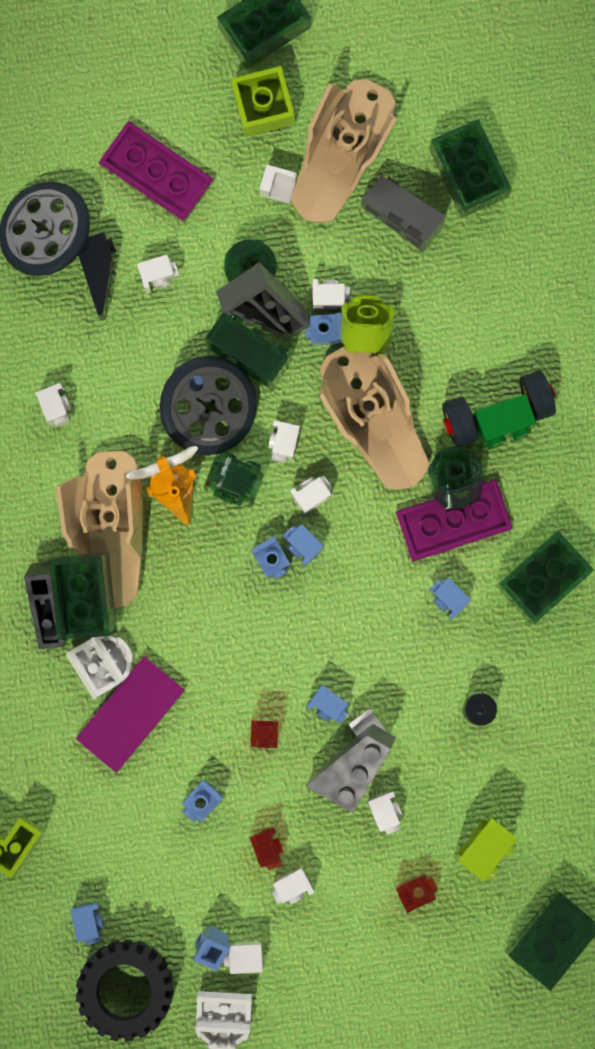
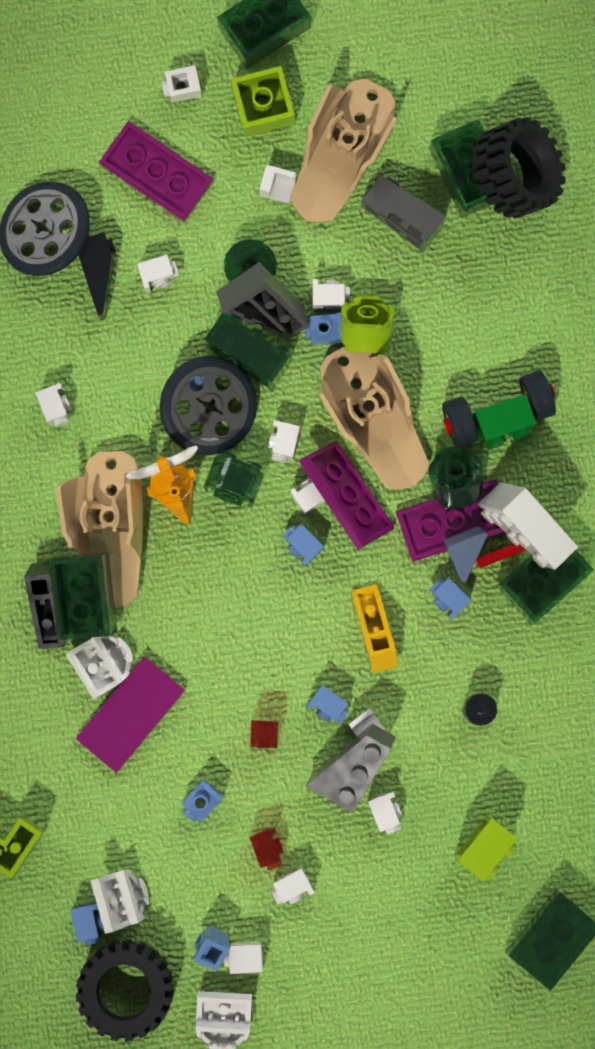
(120, 899): none -> white slope
(183, 76): none -> white brick
(267, 548): medium blue brick -> none
(346, 495): none -> magenta tile
(375, 628): none -> yellow slope
(406, 889): clear red brick -> none
(464, 550): none -> sand blue slope
(498, 555): none -> red tile
(527, 524): none -> white brick
(537, 160): none -> black tyre

